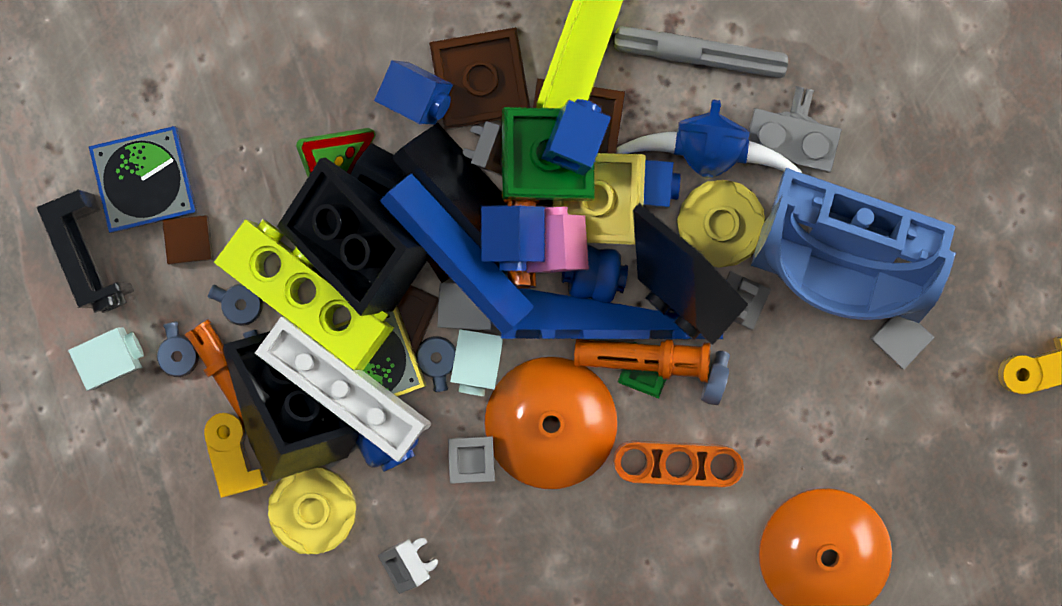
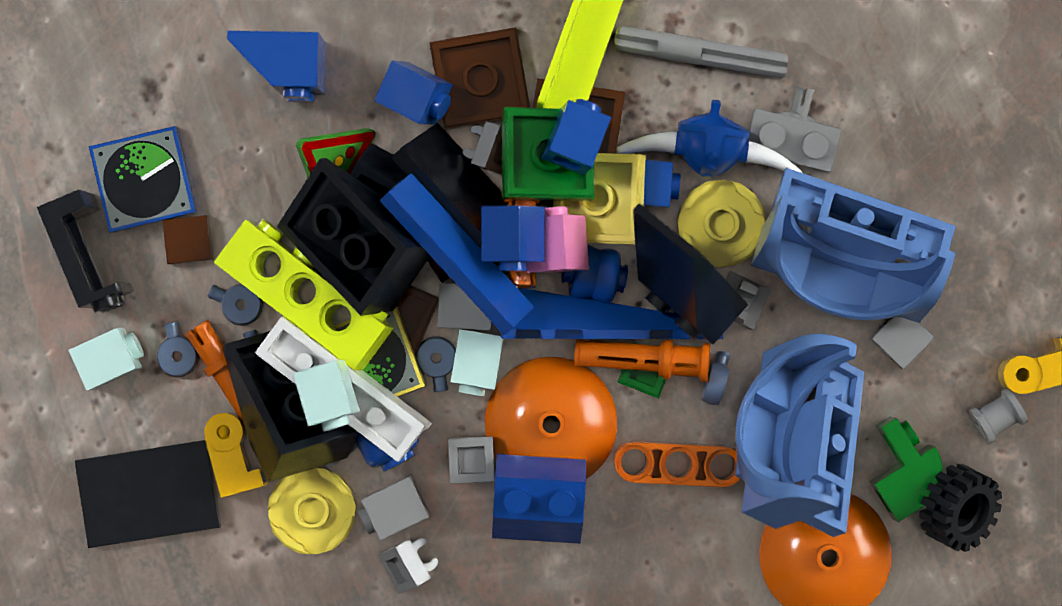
(147, 493): none -> black tile
(287, 60): none -> blue slope
(327, 394): none -> light aqua brick
(393, 508): none -> light grey brick
(539, 498): none -> blue slope
(795, 451): none -> medium blue piece
(906, 482): none -> green brick
(960, 507): none -> black tyre
(998, 415): none -> light grey bush

